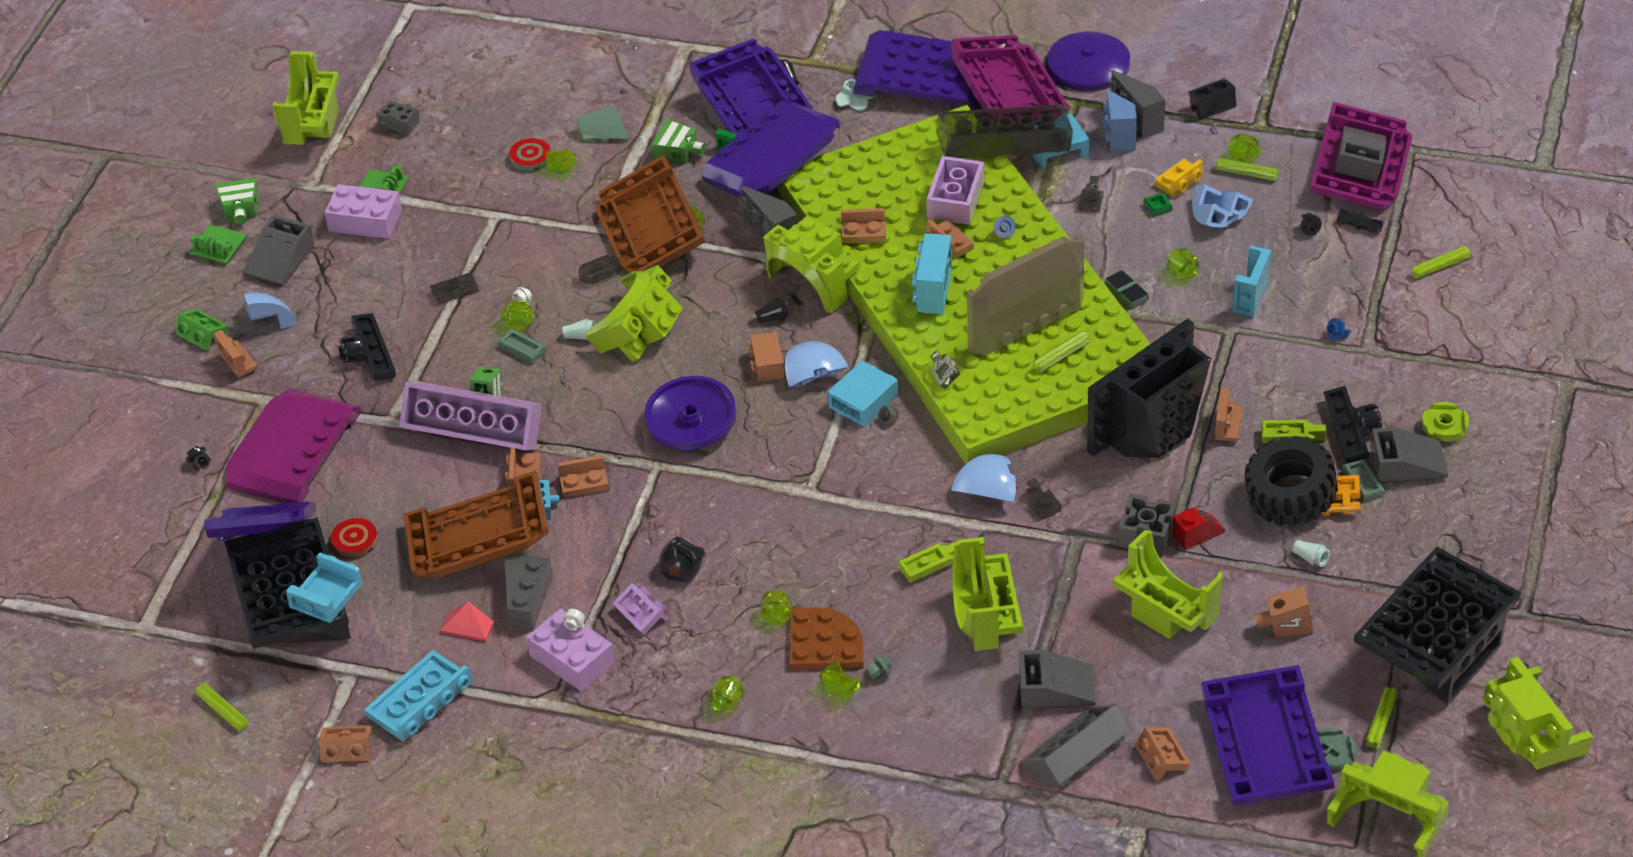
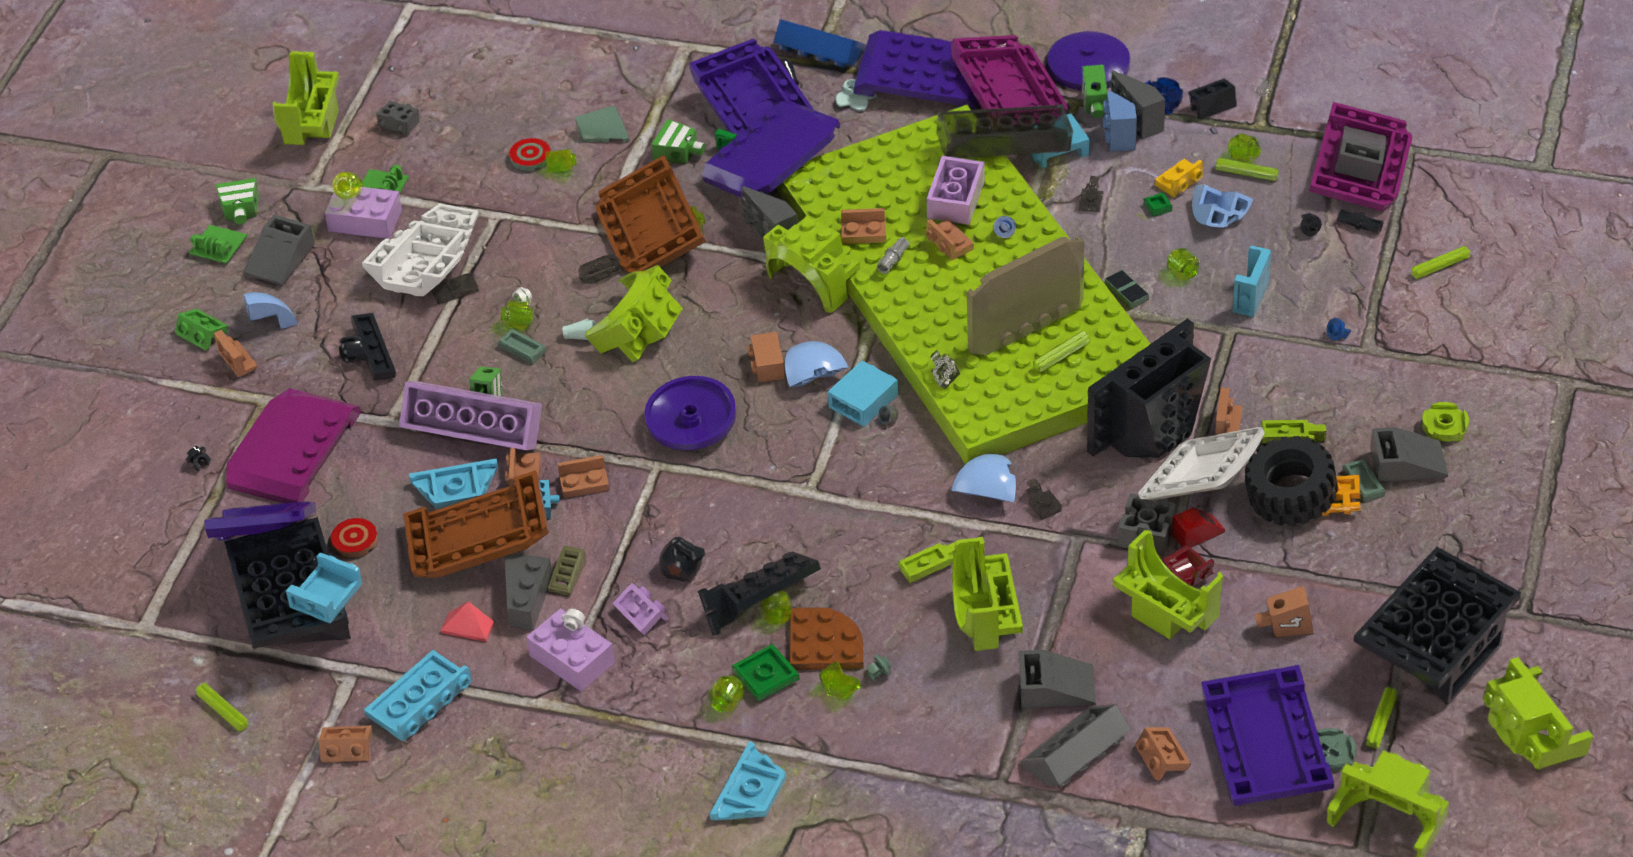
(347, 185): none -> clear neon green head
(424, 252): none -> white wedge
(454, 483): none -> medium azure wing
(572, 557): none -> olive slope
(731, 599): none -> black hinge
(750, 787): none -> medium azure wing
(765, 672): none -> green plate
(771, 312): black cone -> none
(819, 43): none -> blue slope
(892, 255): none -> light grey axle
(932, 273): medium azure brick -> none
(1094, 98): none -> bright green torso
(1172, 91): none -> clear blue plate
(1189, 565): none -> dark red piece
(1202, 464): none -> white wedge
(1311, 552): light aqua cone -> none
(1351, 423): black plate -> none

